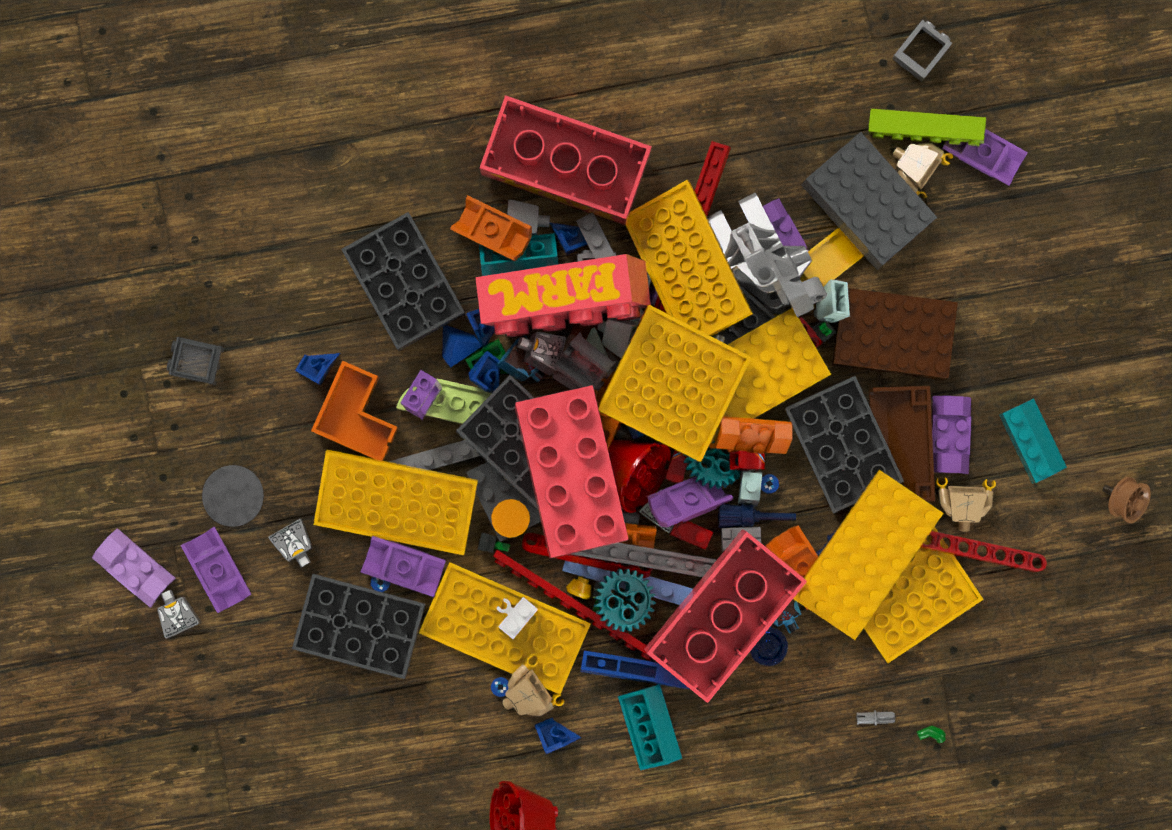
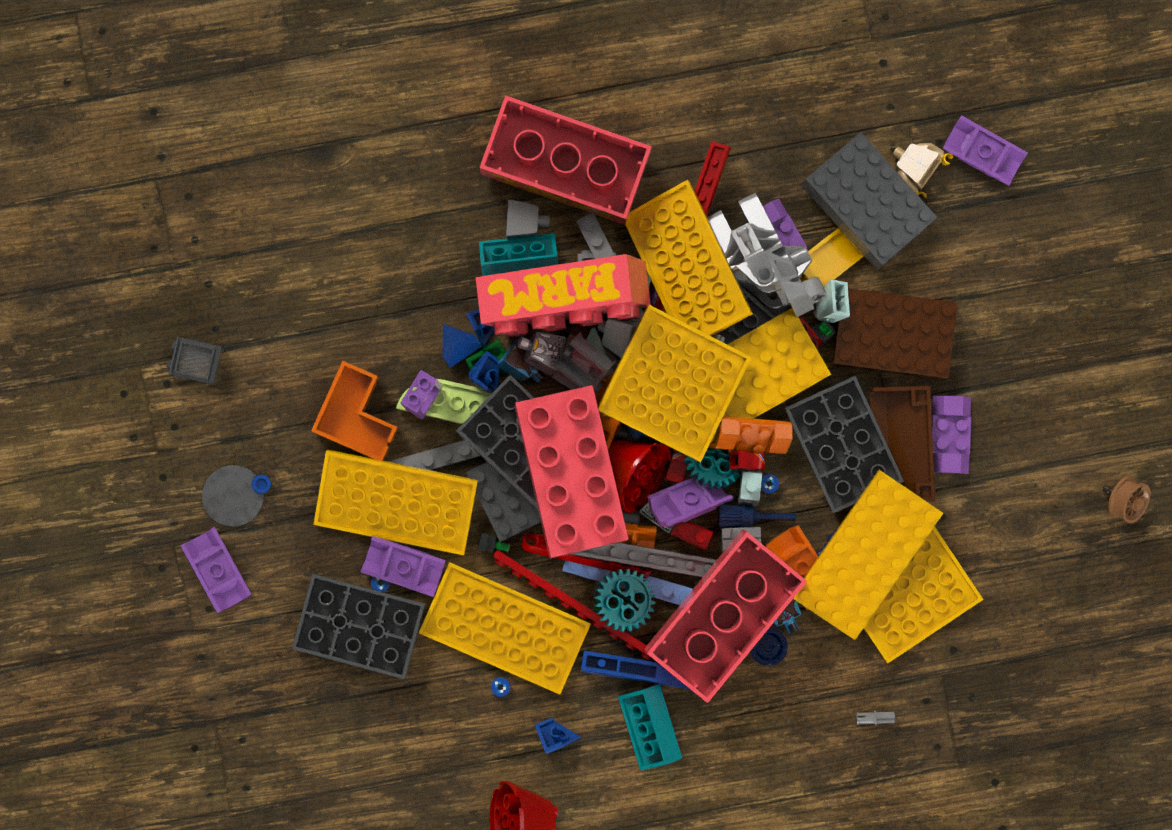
(133, 567): lavender piece -> none
(176, 615): torso -> none
(261, 484): none -> blue tile
(293, 542): torso -> none
(316, 366): blue slope -> none
(403, 281): dark grey brick -> none
(493, 229): orange piece -> none
(510, 518): light orange tile -> none
(516, 617): white brick -> none
(528, 693): tan torso -> none
(569, 237): blue slope -> none
(579, 588): yellow cone -> none
(909, 64): light grey window -> none
(927, 126): lime brick -> none
(932, 731): green arm -> none
(966, 503): tan torso -> none
(990, 548): red beam -> none
(1033, 441): teal slope -> none

